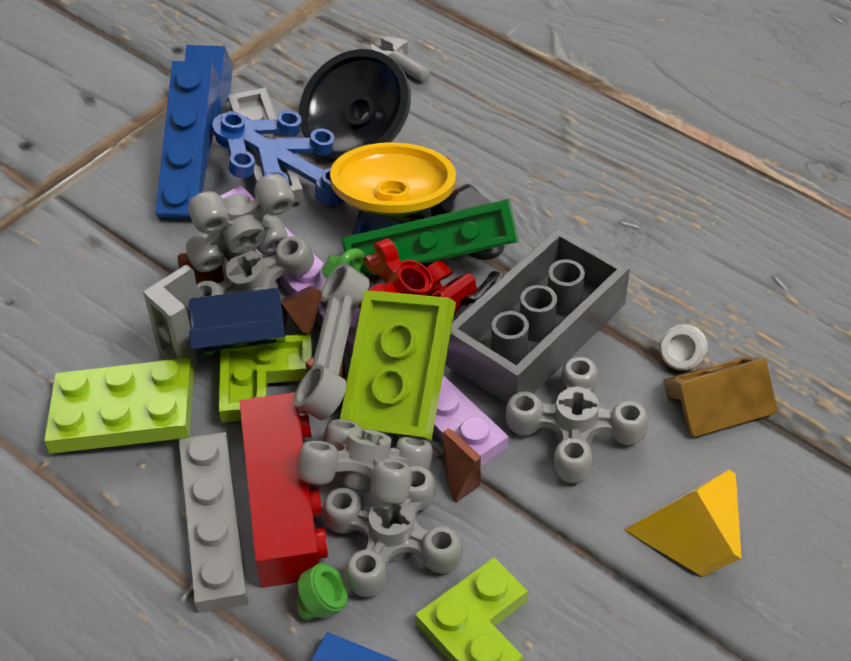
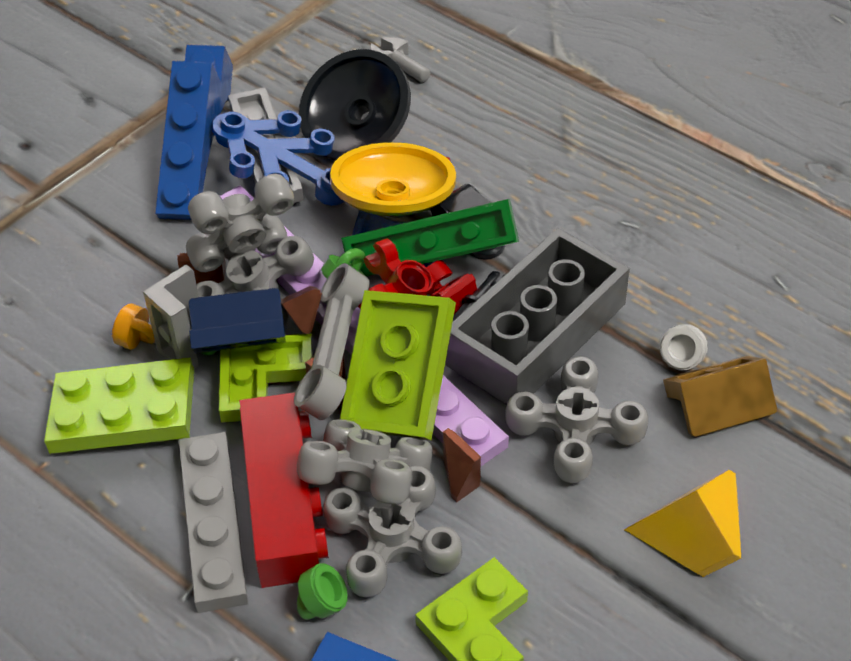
(132, 327): none -> light orange tile

